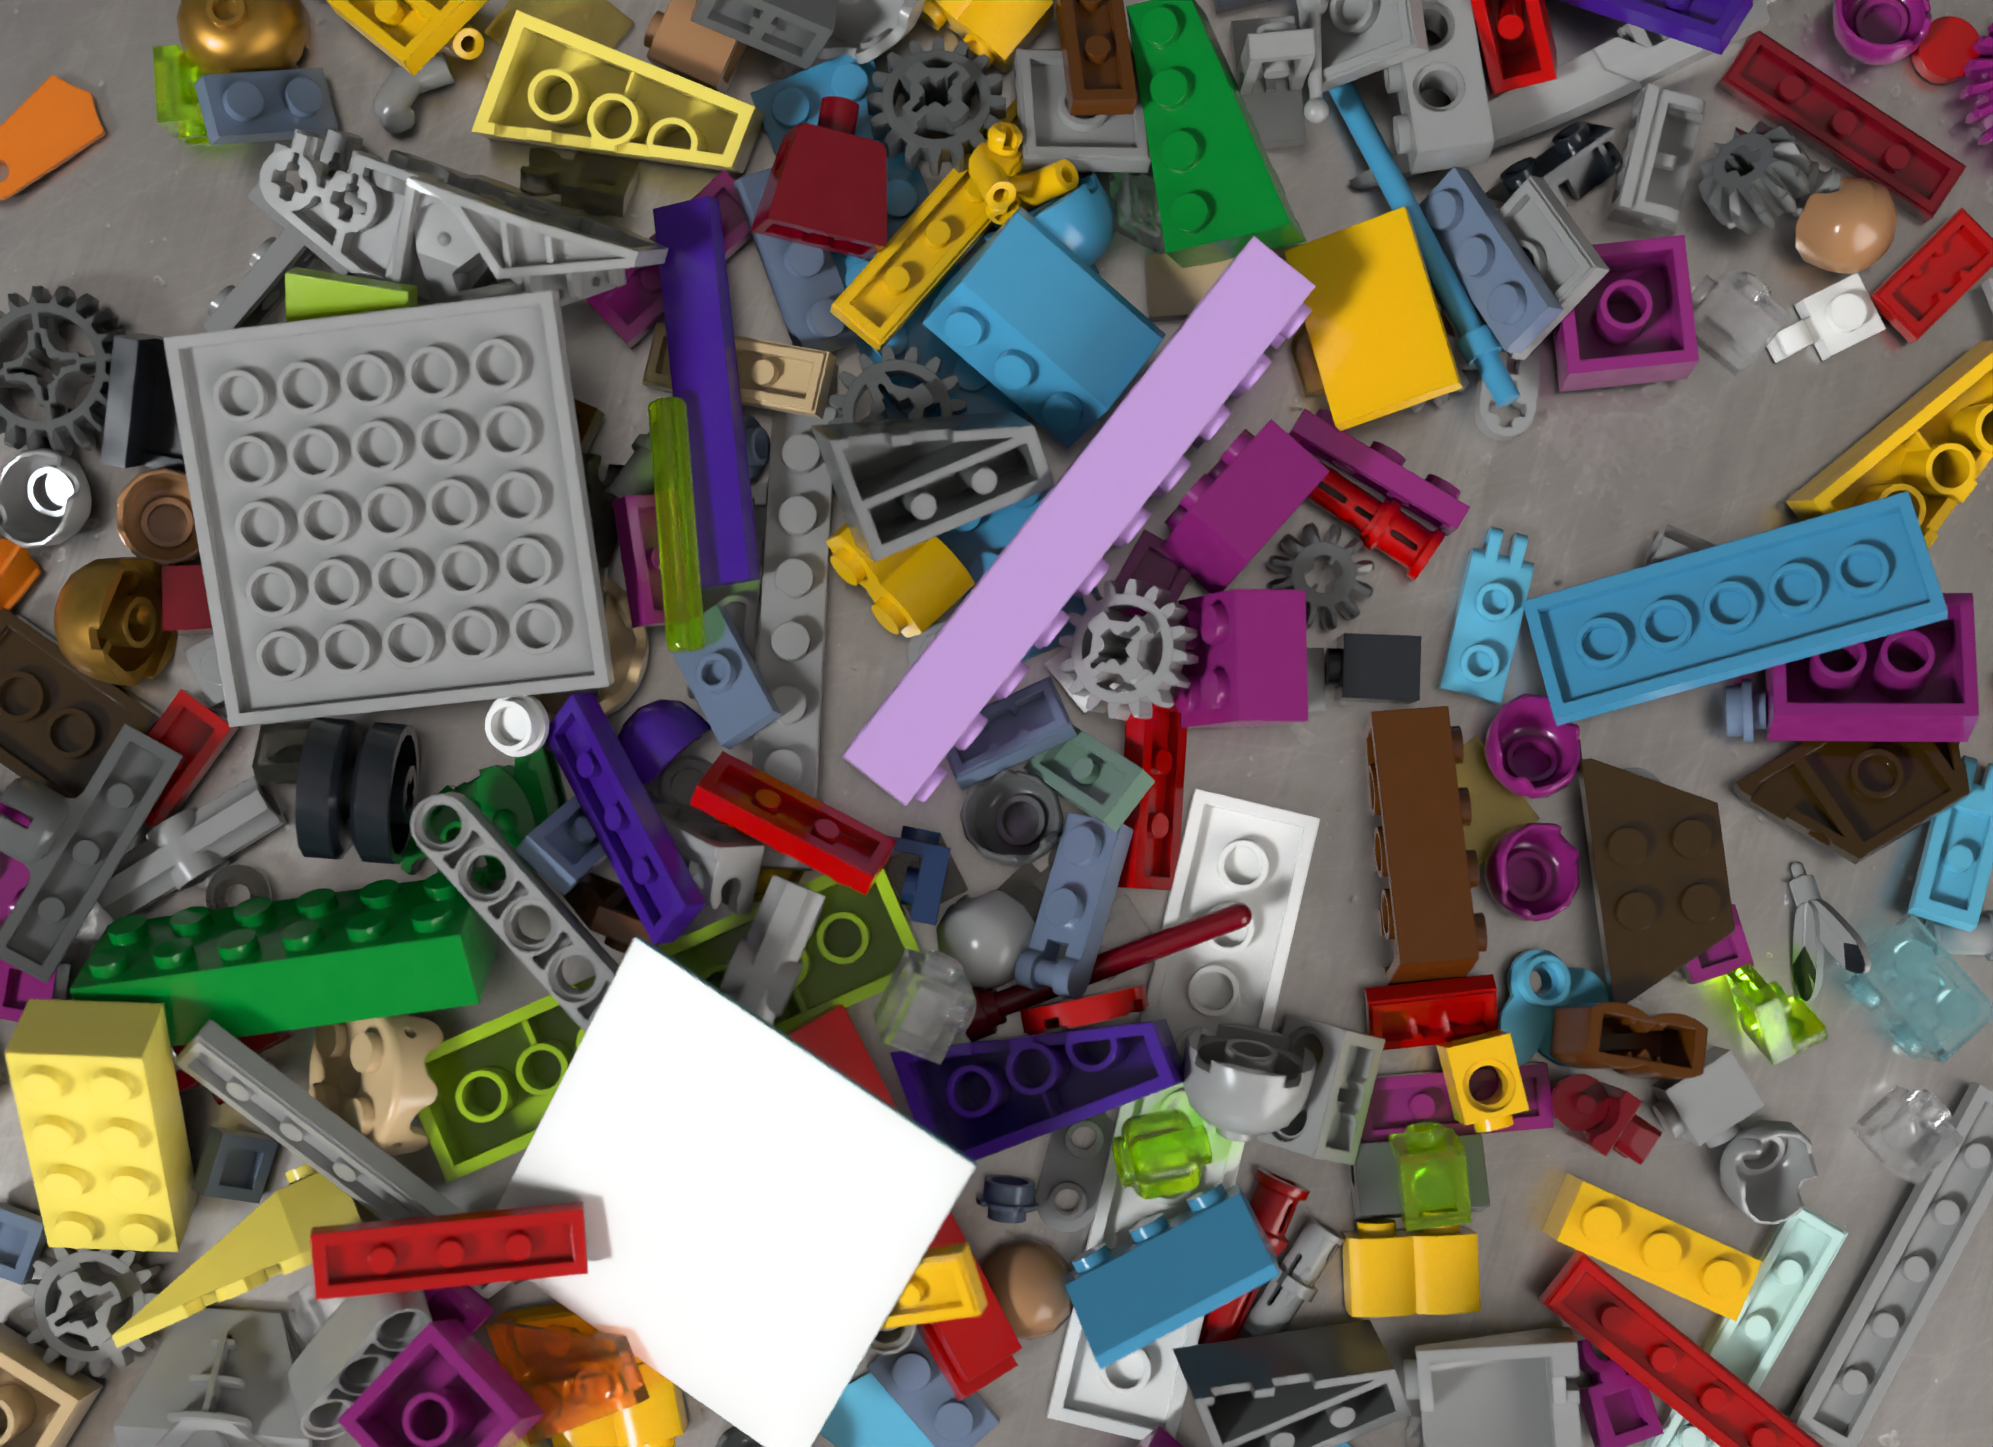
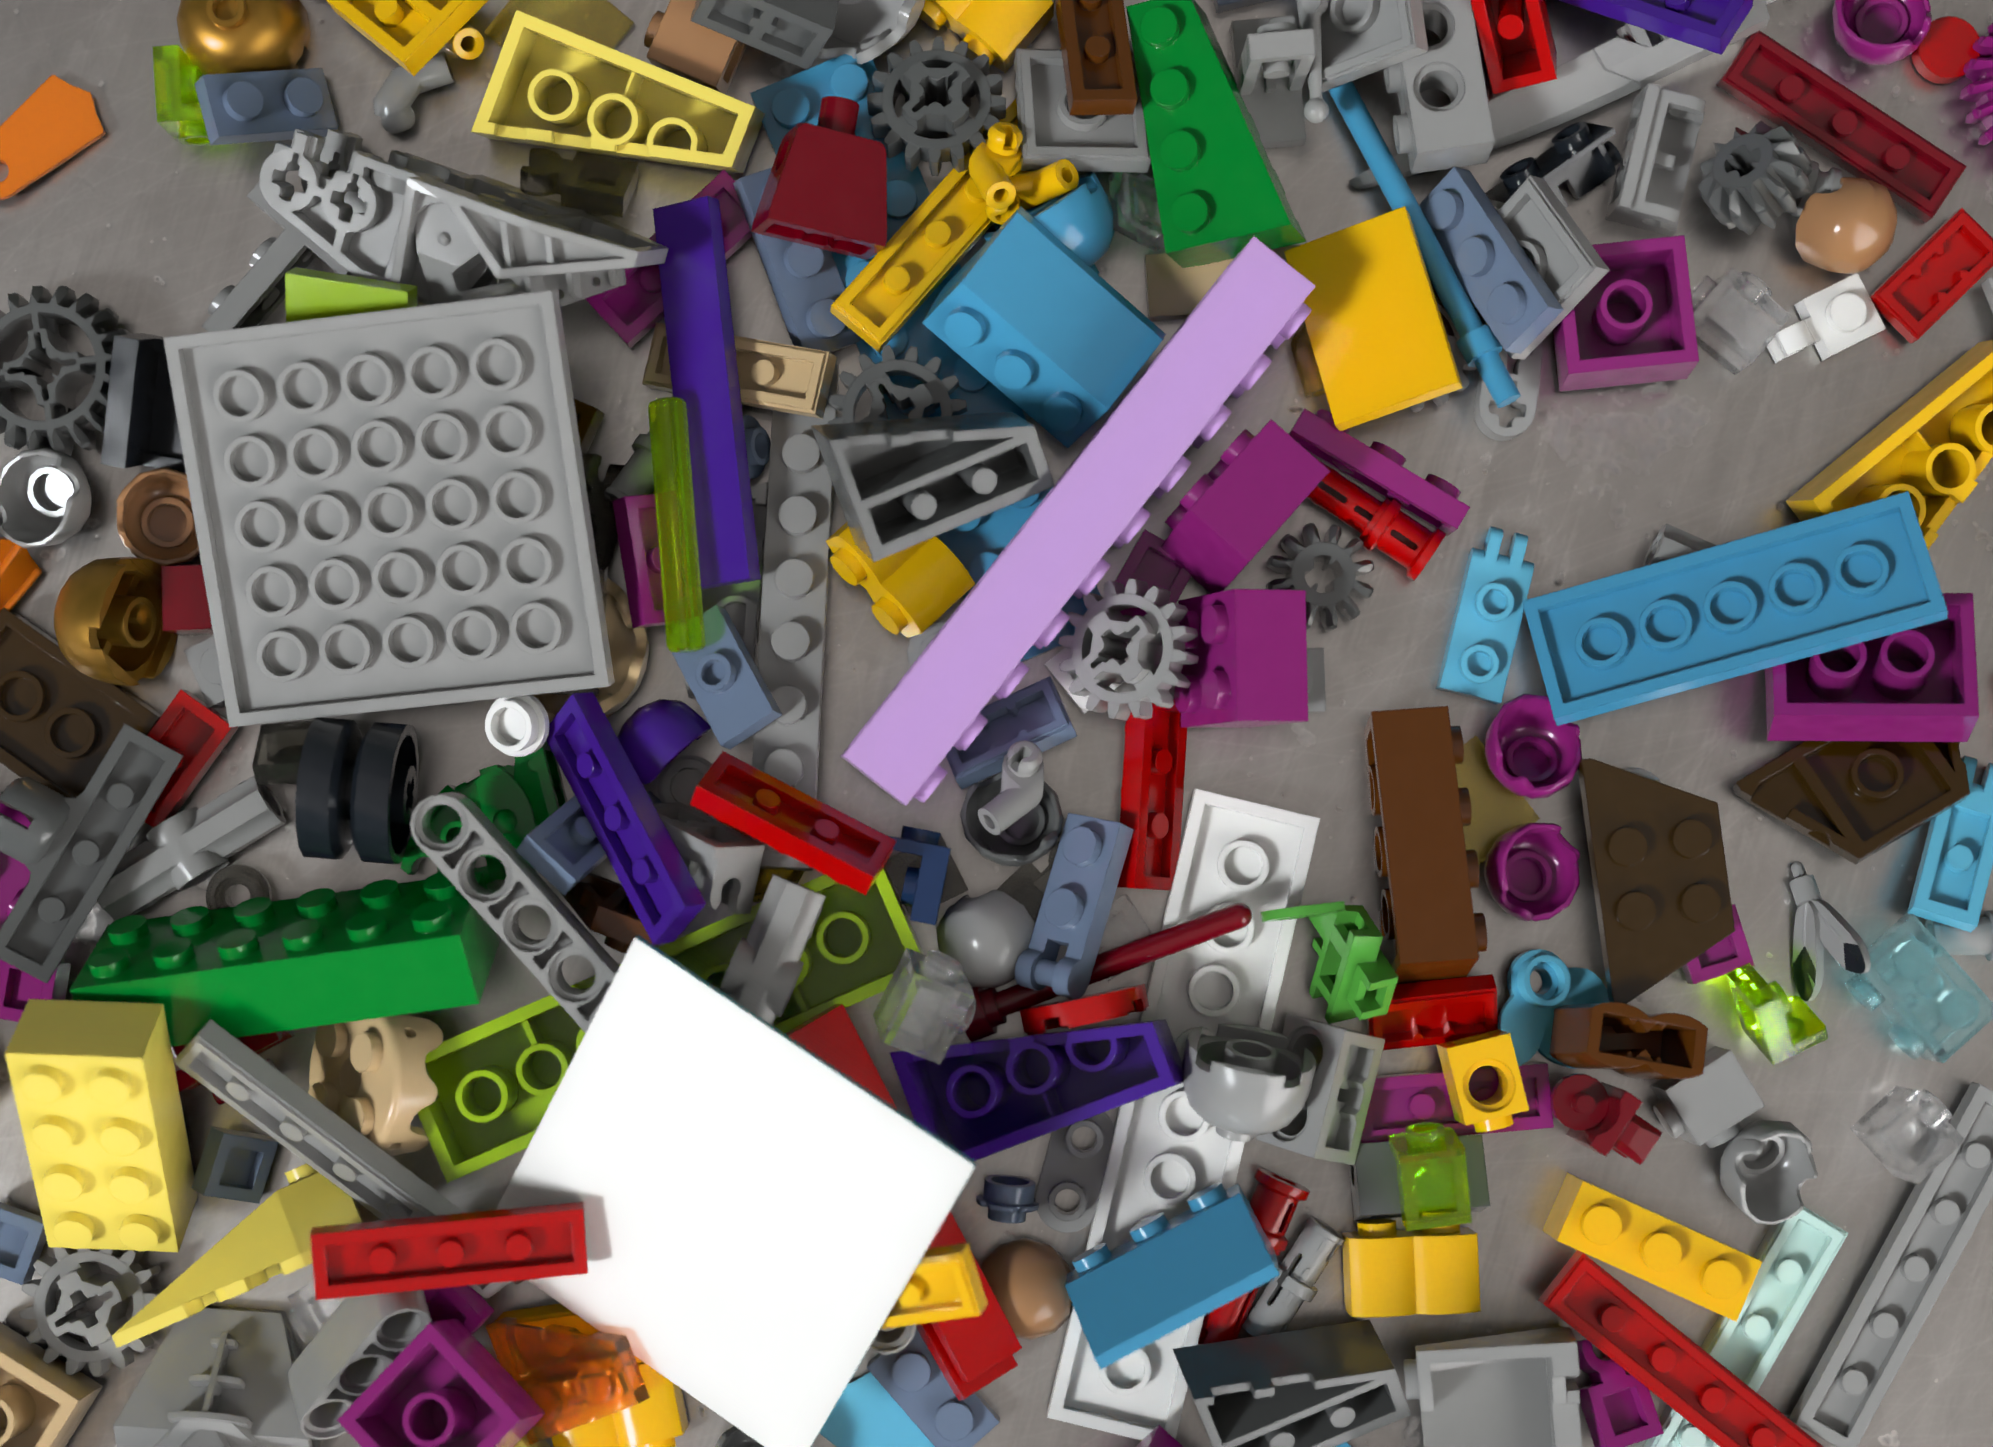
(1020, 788): none -> light grey arm
(1093, 778): sand green plate -> none
(1161, 1153): clear neon green head -> none
(1350, 964): none -> bright green piece
(1374, 668): black brick -> none
(1745, 710): sand blue plate -> none

